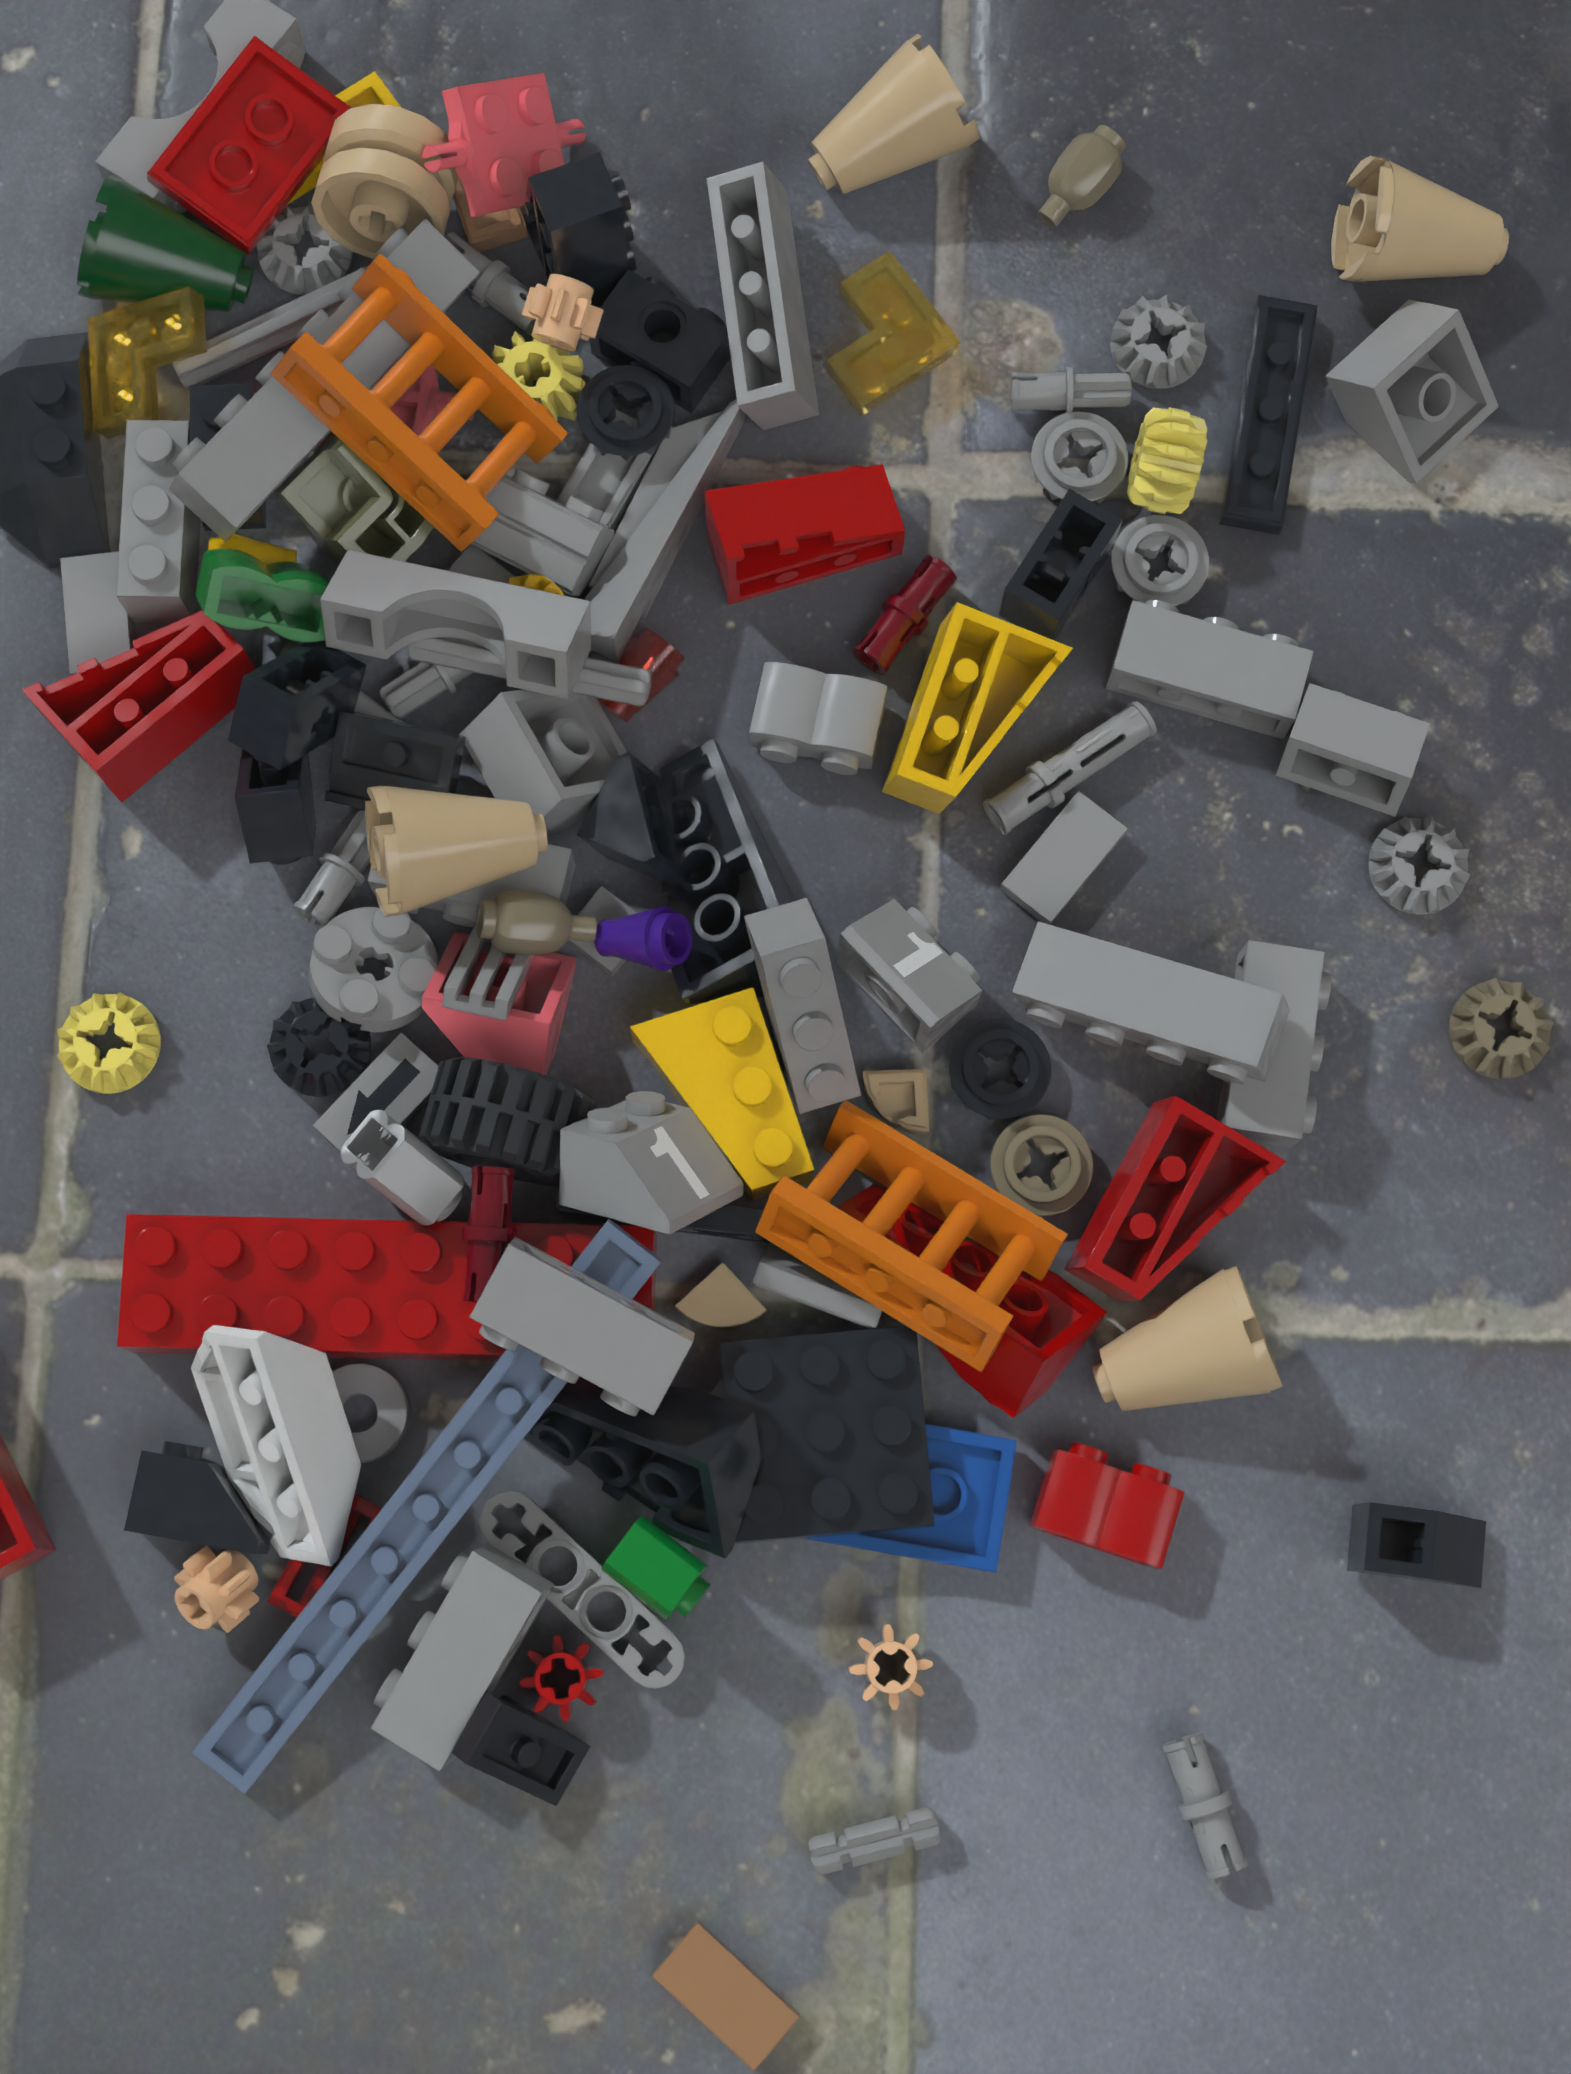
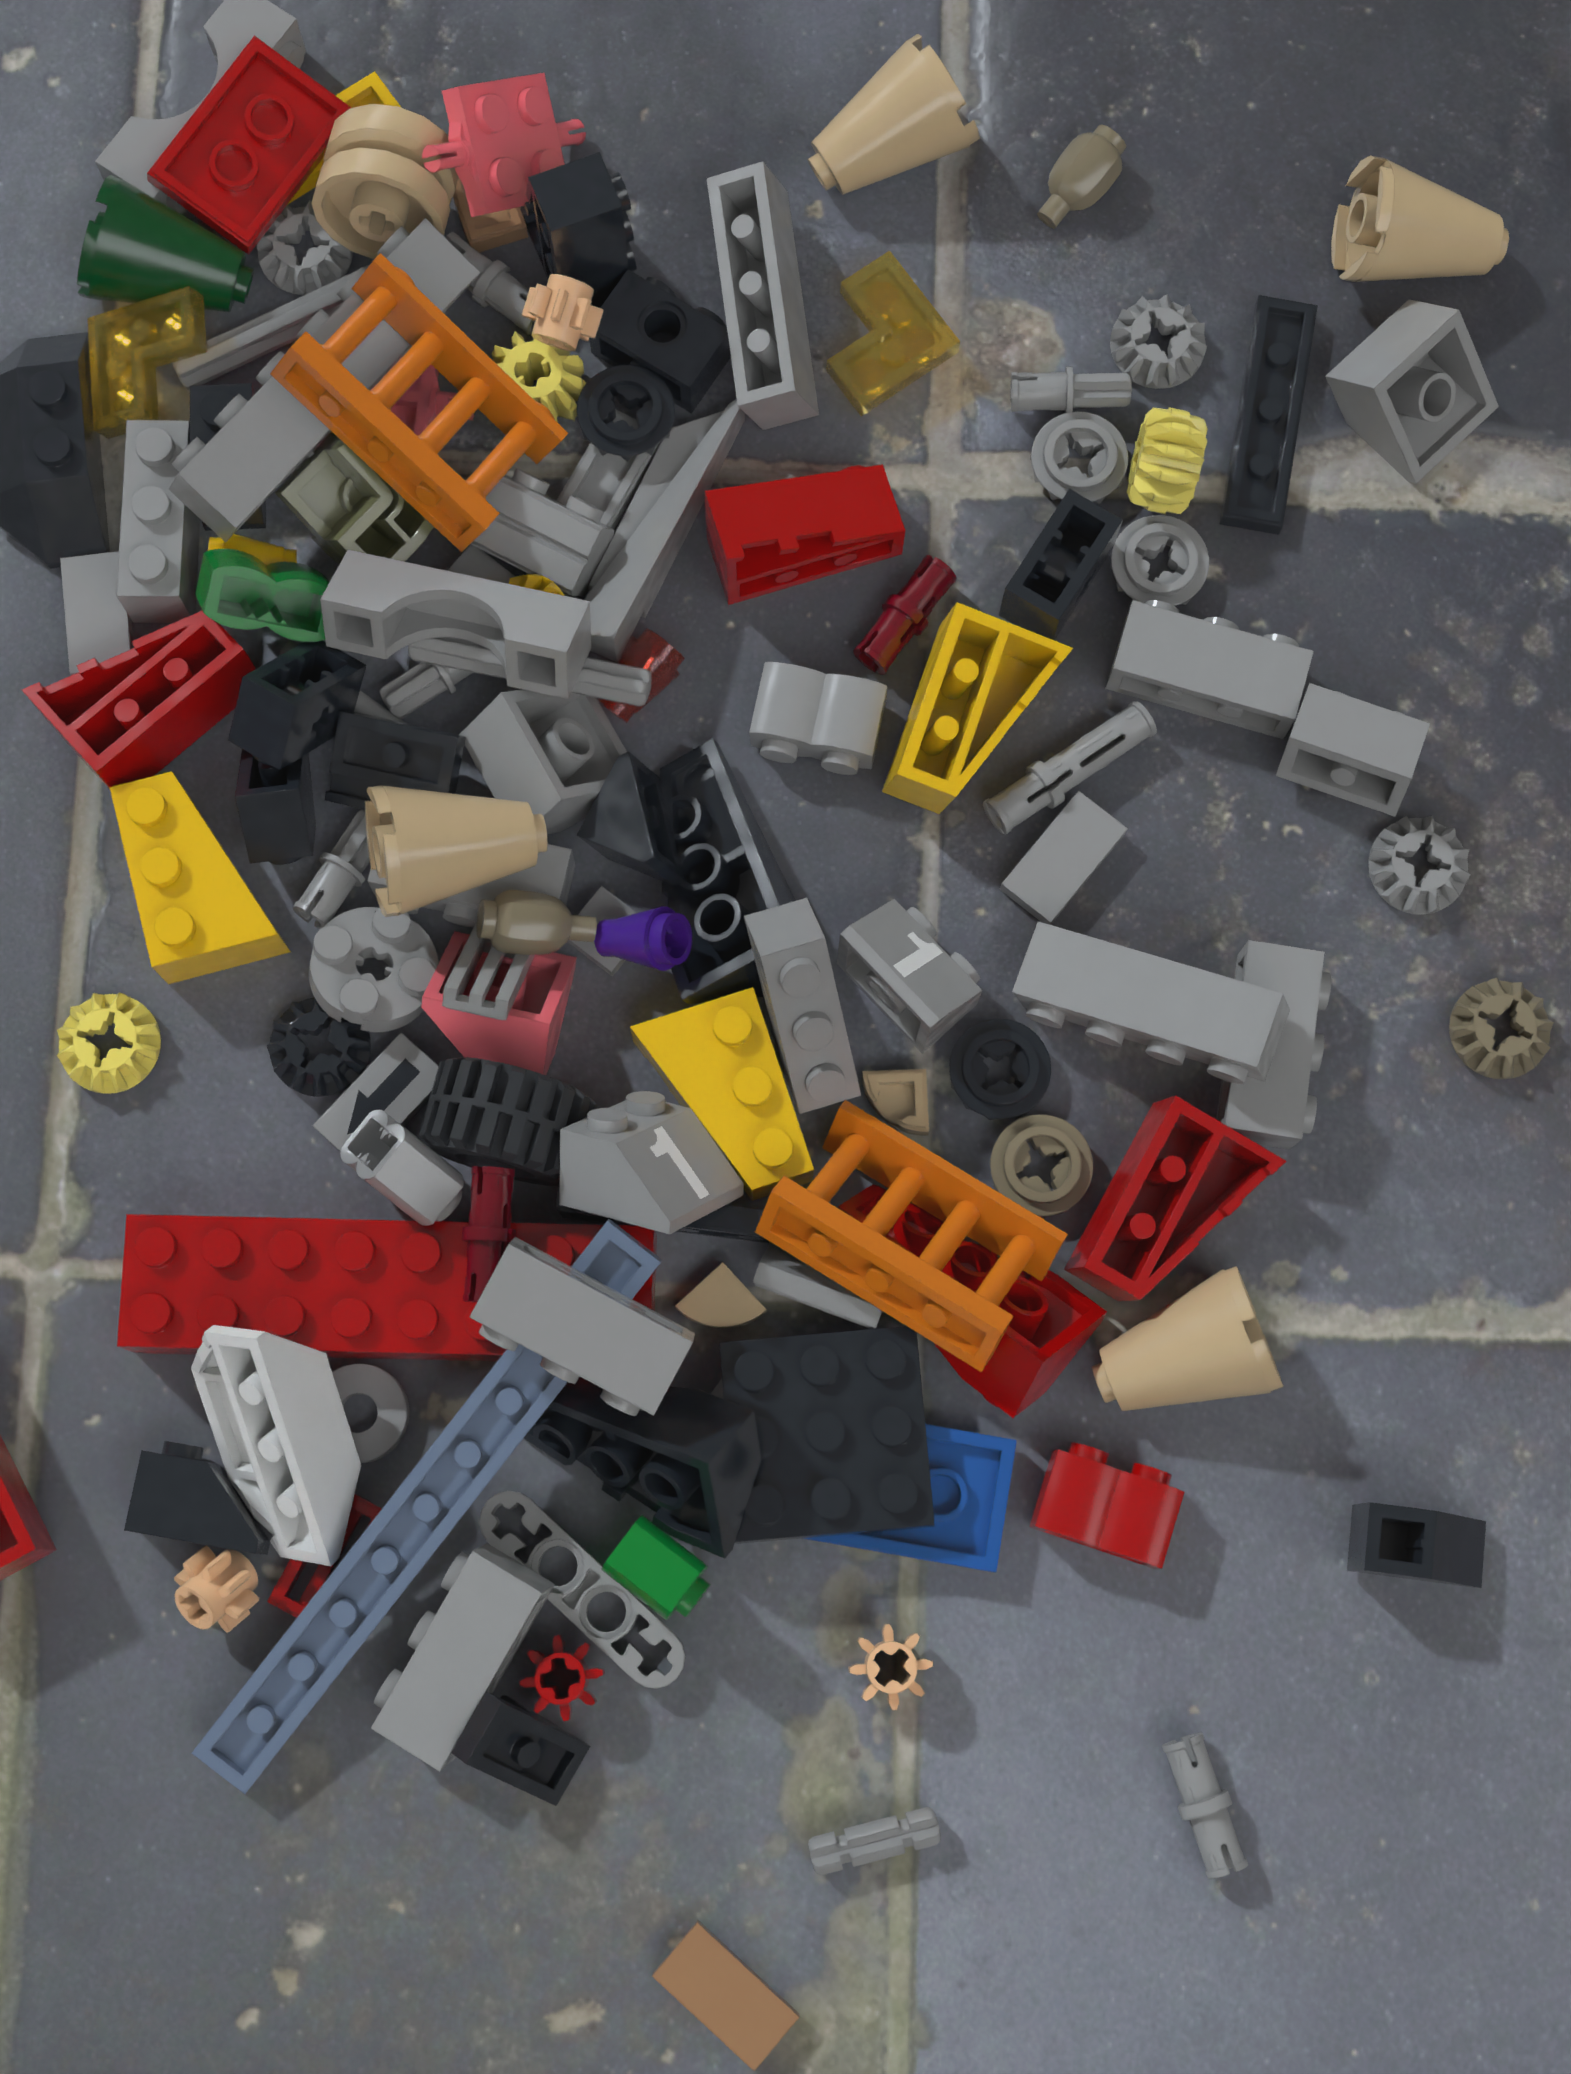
(185, 886): none -> yellow wedge

